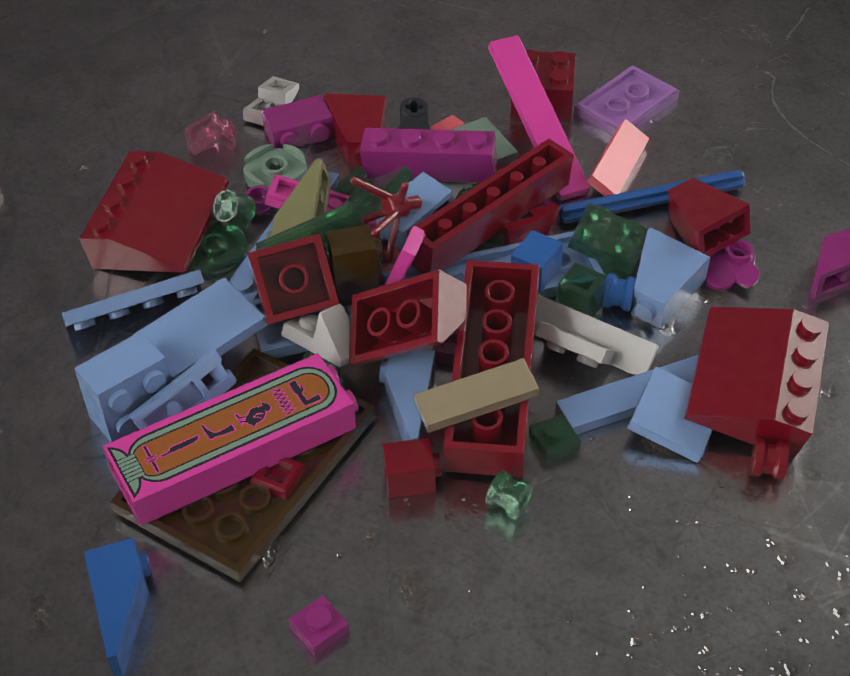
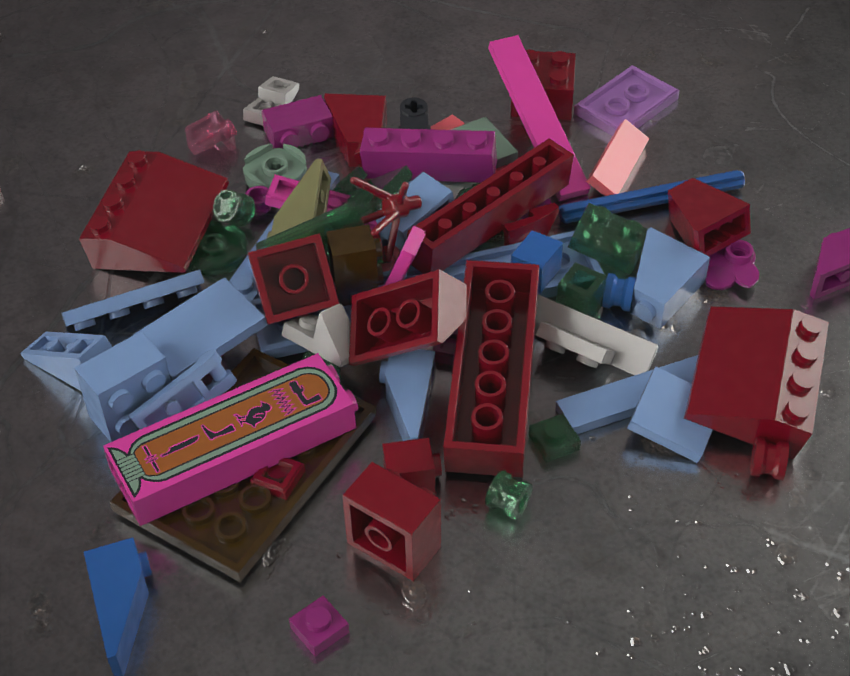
(62, 352): none -> medium blue slope
(392, 520): none -> dark red brick
(476, 395): dark tan tile -> none

